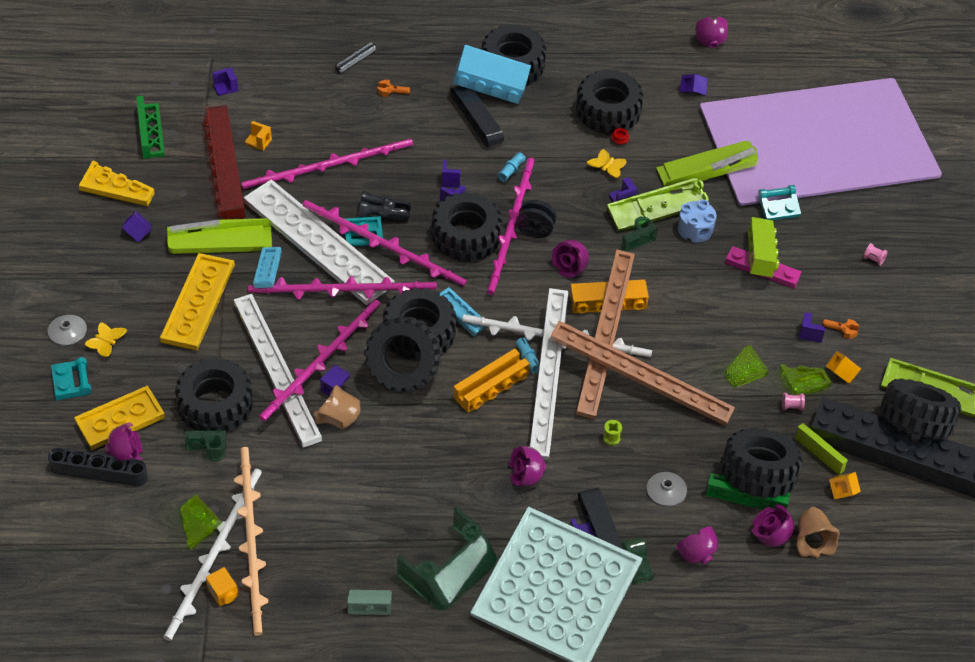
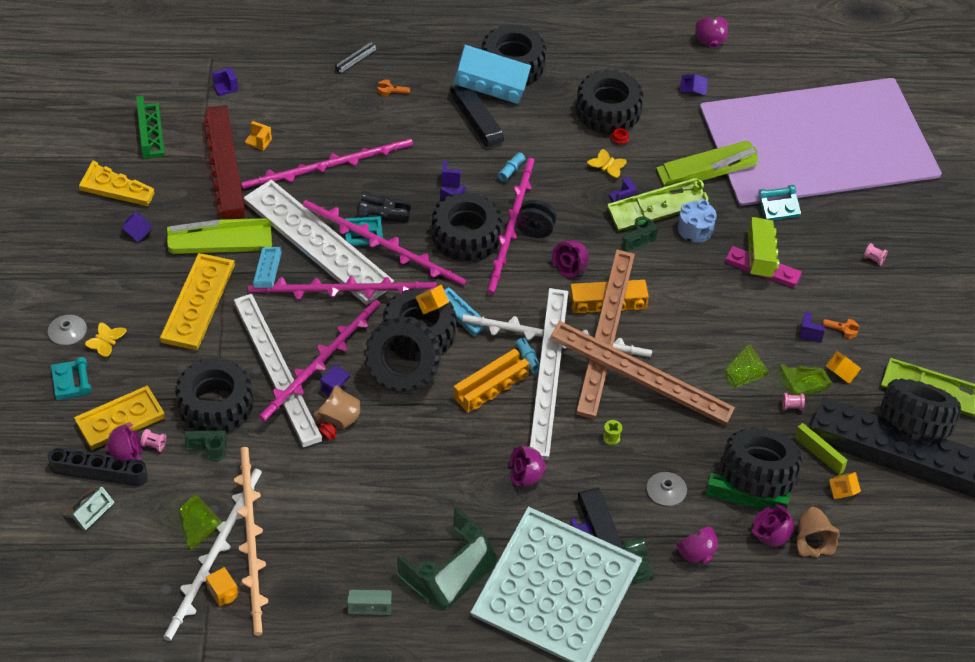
(90, 507): none -> panel
(160, 441): none -> bright pink bush
(327, 431): none -> red plate
(432, 299): none -> light orange panel

